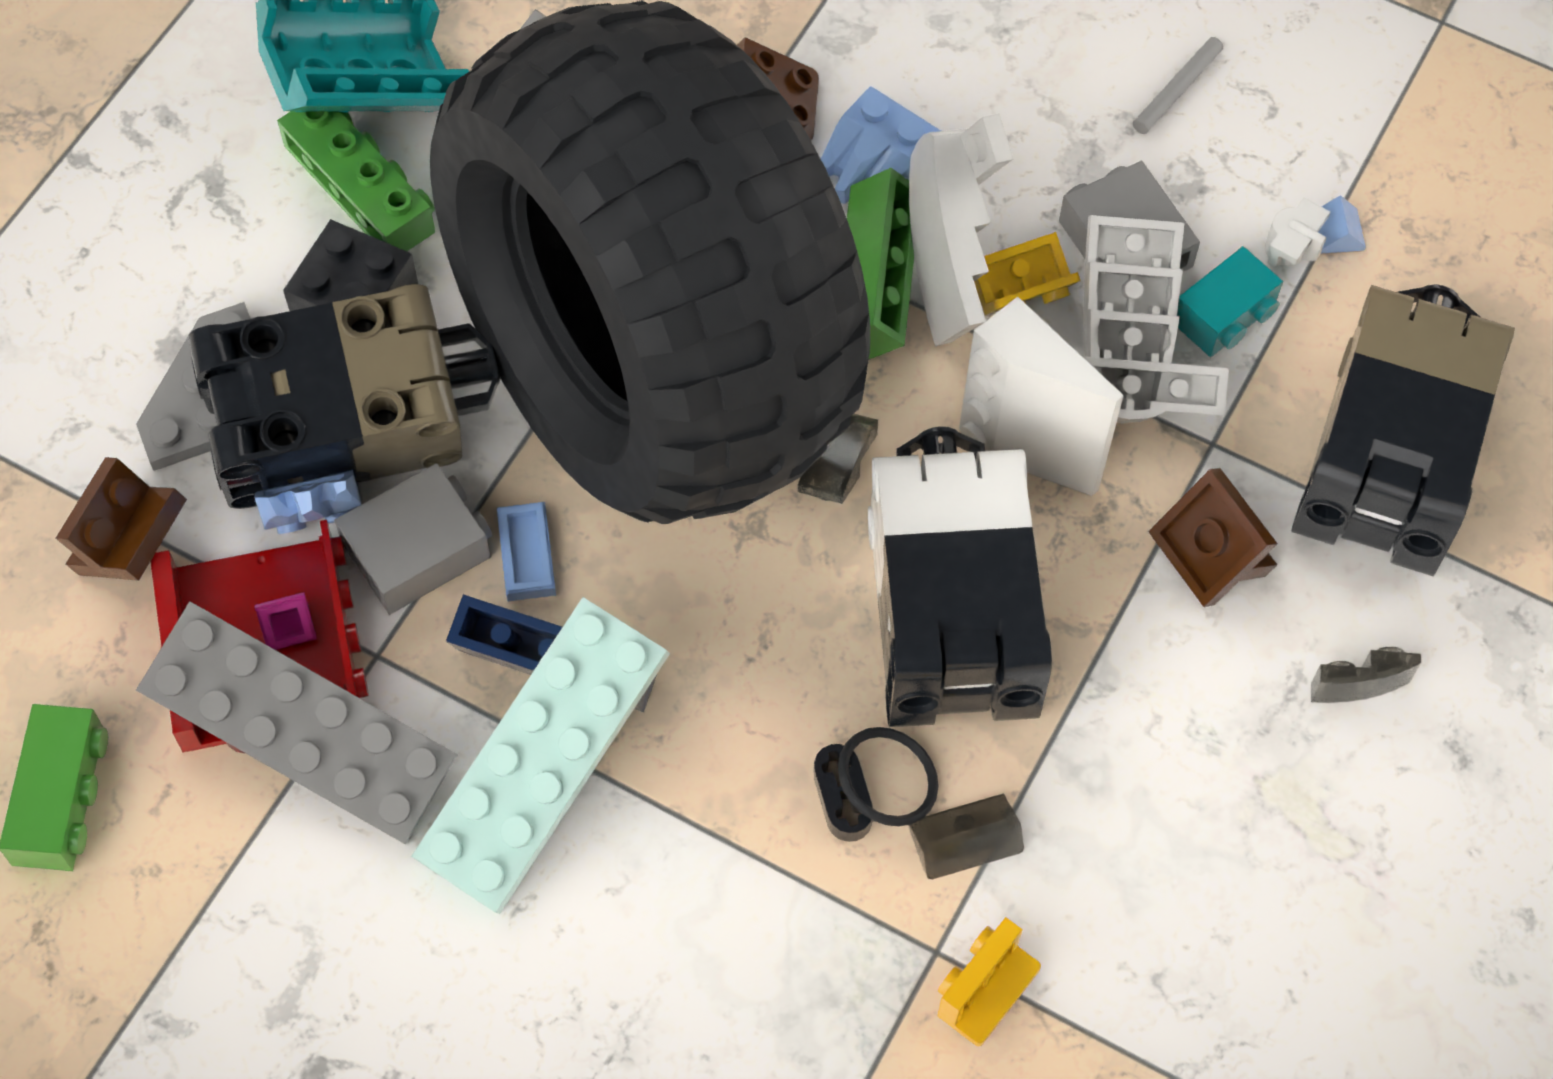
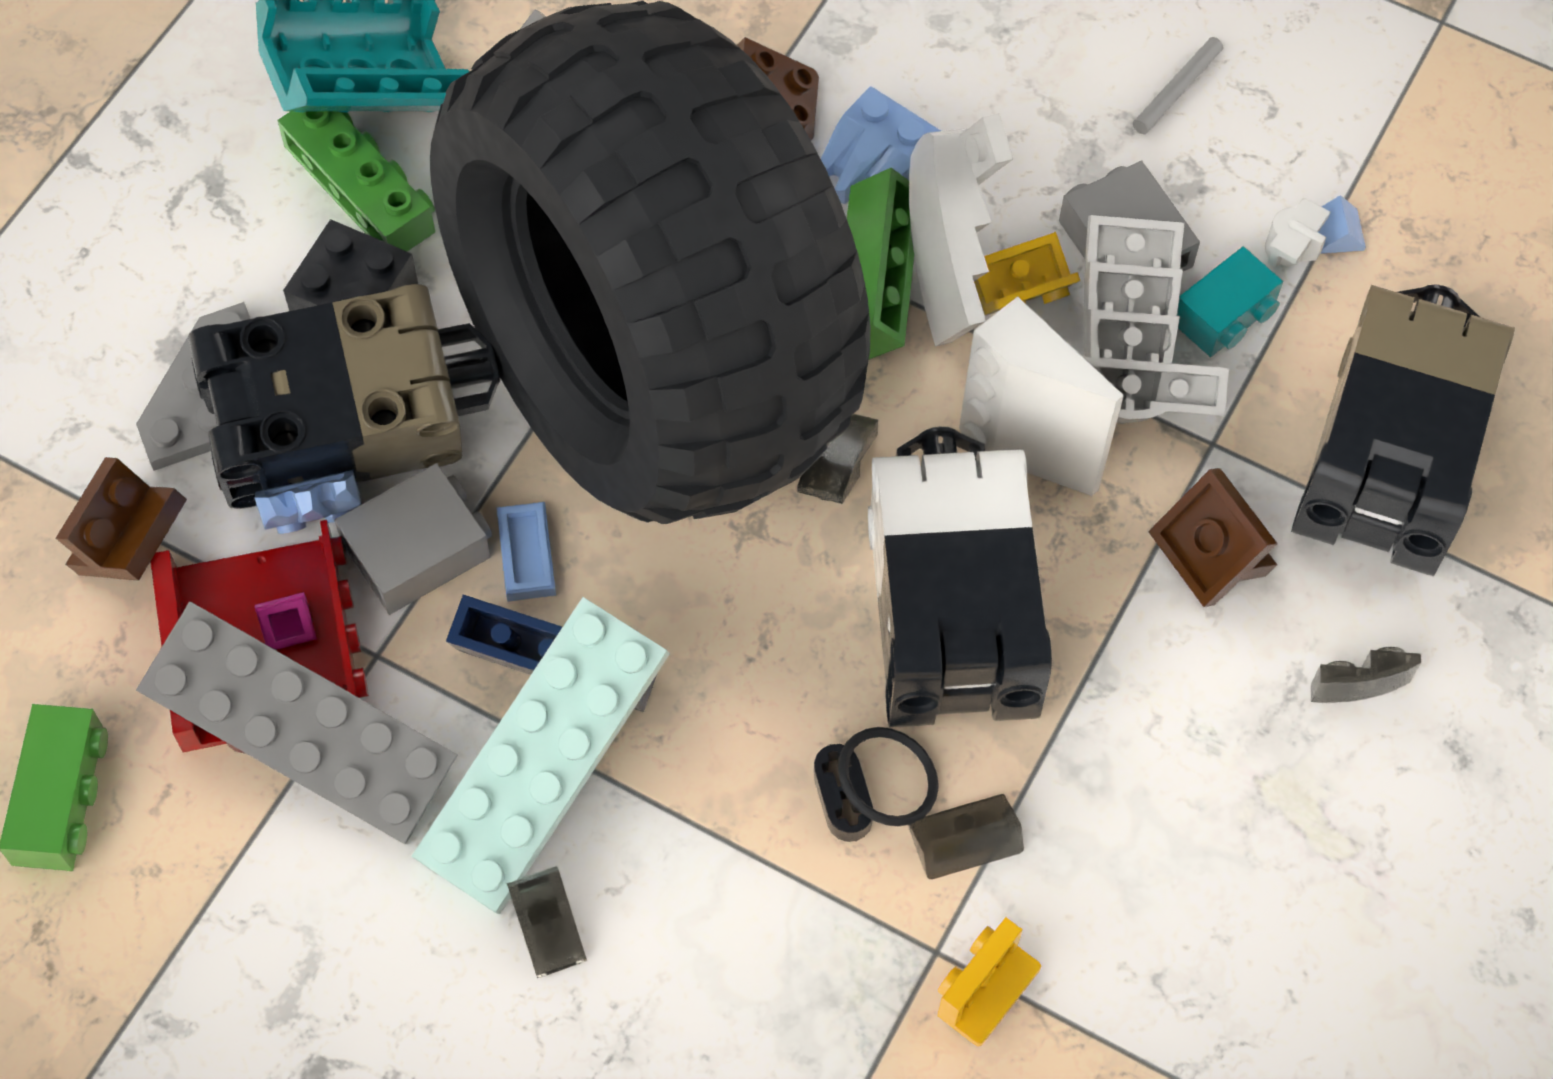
(546, 922): none -> clear smoke slope

